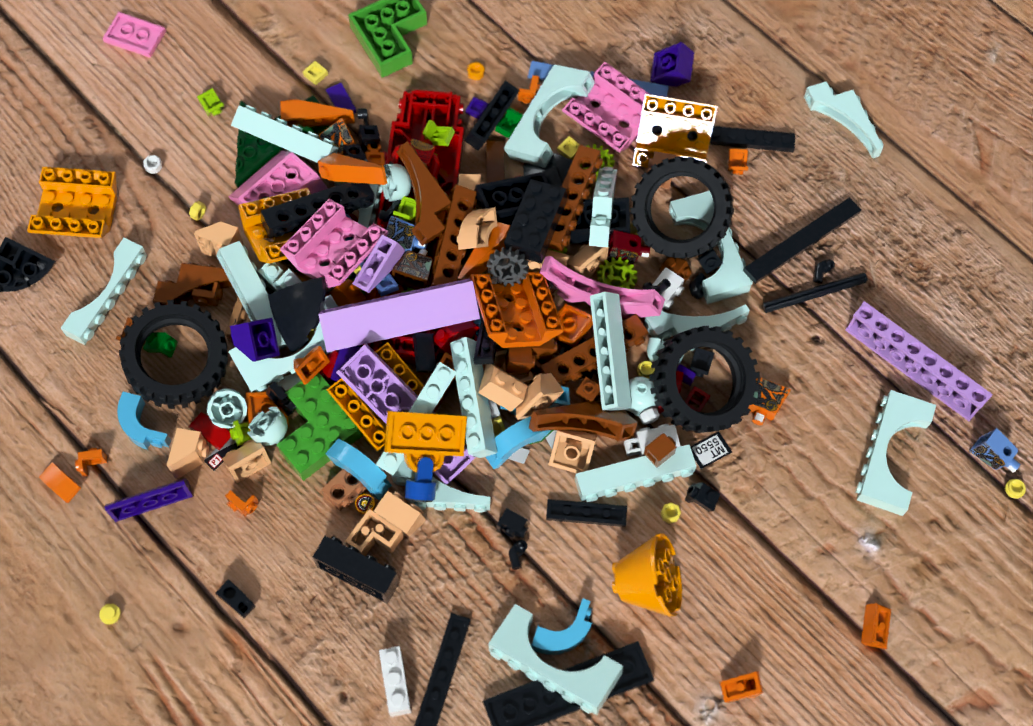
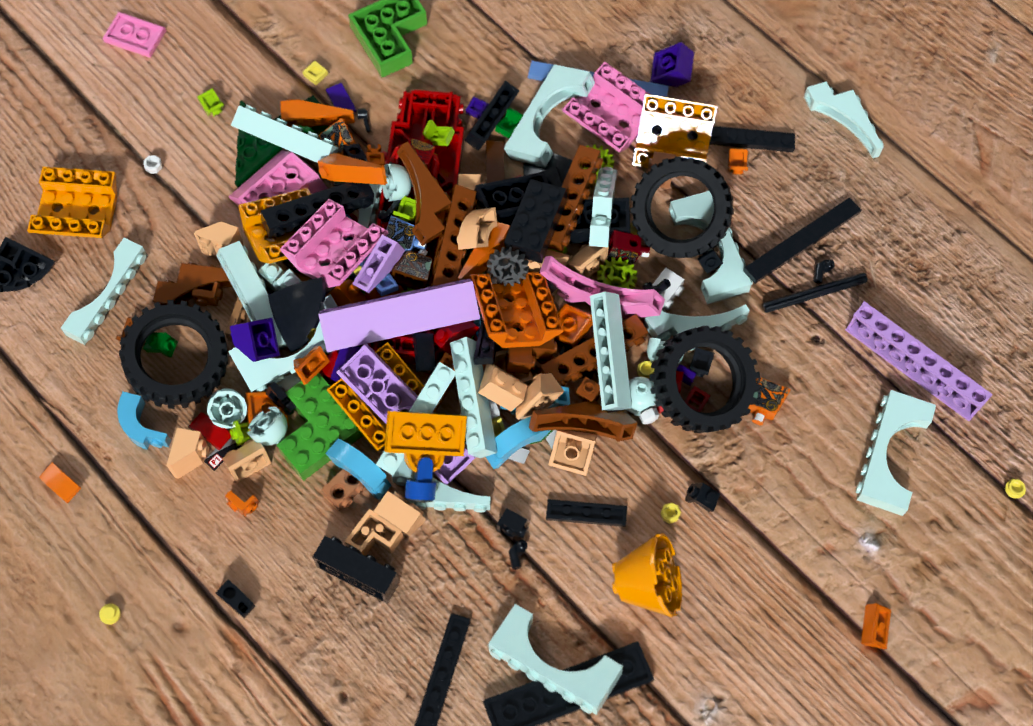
(90, 457): orange bracket -> none
(149, 500): dark purple slope -> none
(197, 210): light yellow tile -> none
(364, 503): tile -> none
(368, 135): black brick -> none
(395, 681): white brick -> none
(475, 71): light orange tile -> none
(527, 96): orange bracket -> none
(563, 641): medium azure arch -> none
(568, 148): light yellow plate -> none
(632, 474): light aqua brick -> none
(646, 436): white brick -> none
(660, 449): dark orange brick -> none
(677, 266): dark orange bracket -> none
(695, 286): black arm -> none
(710, 450): sticker -> none
(741, 687): orange slope -> none
(996, 451): medium blue torso -> none

